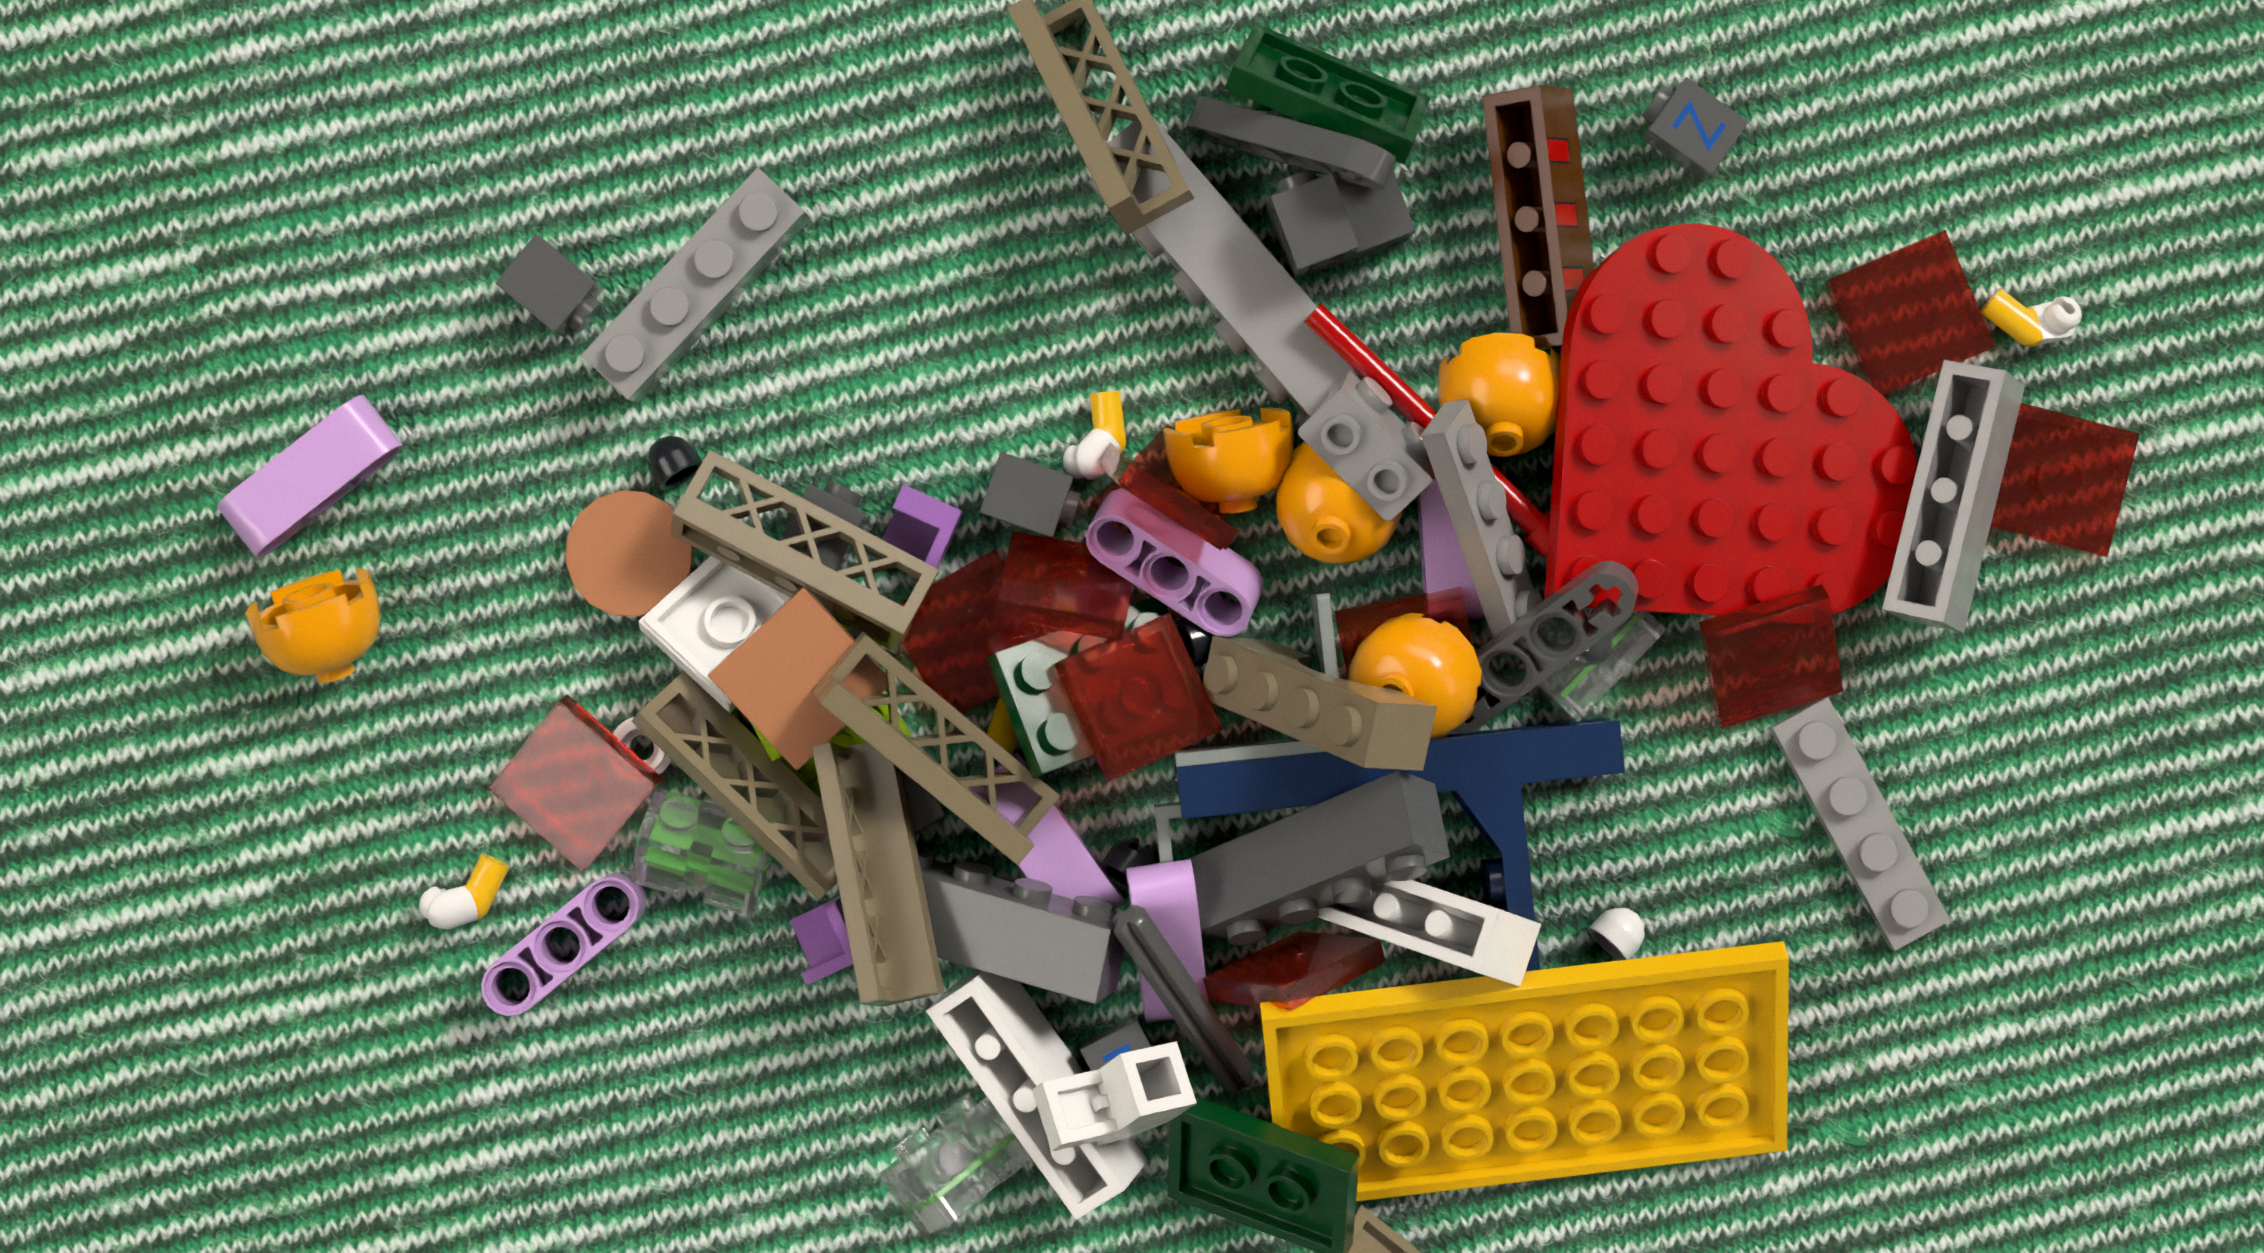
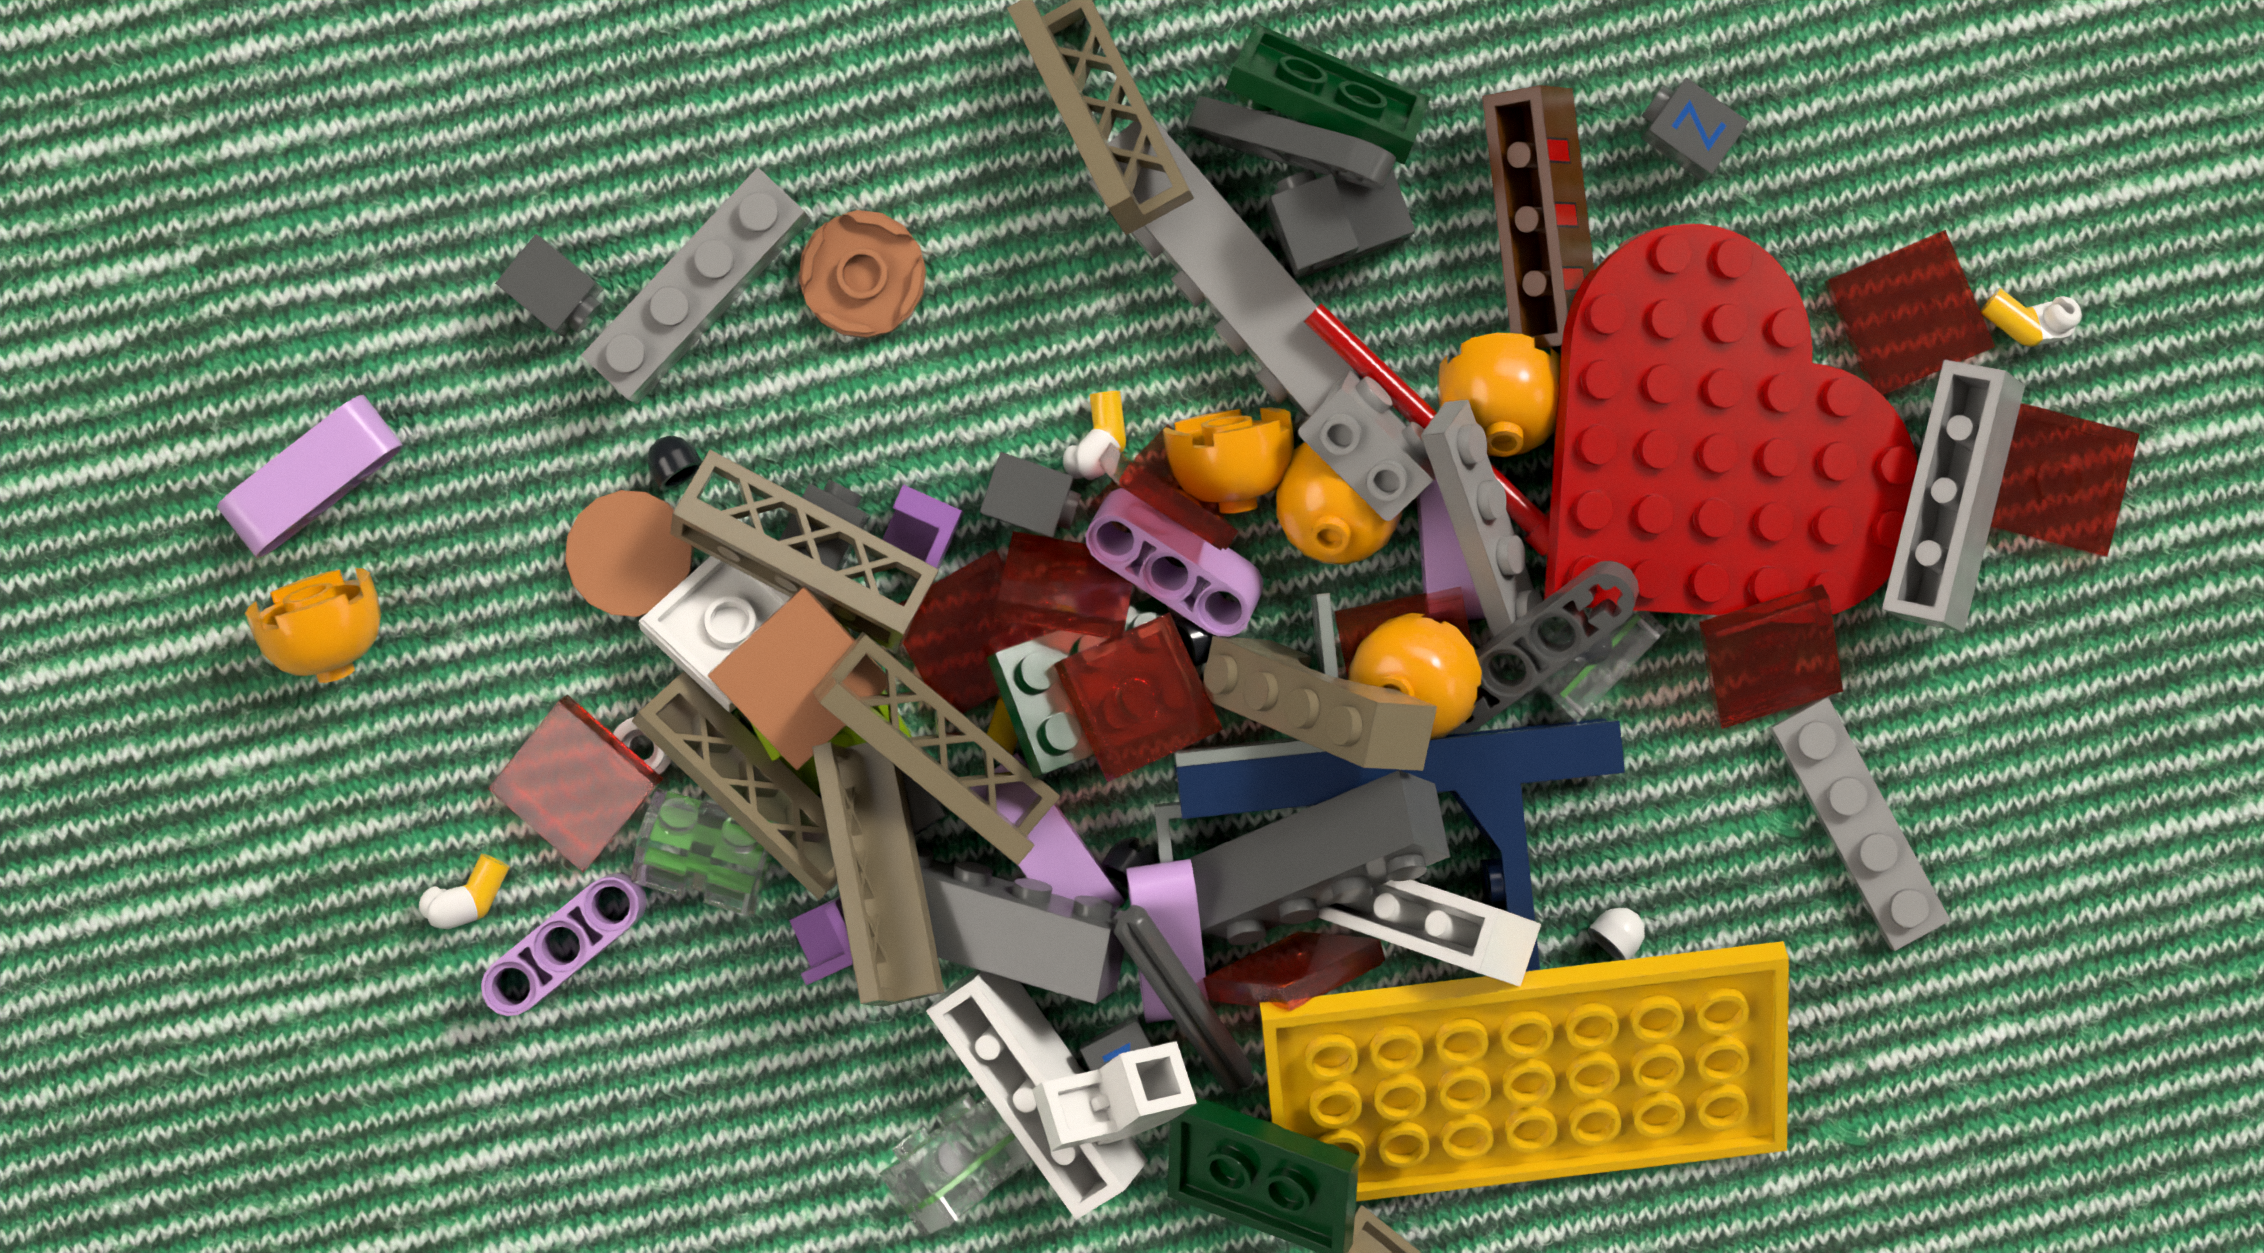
(862, 274): none -> nougat tile

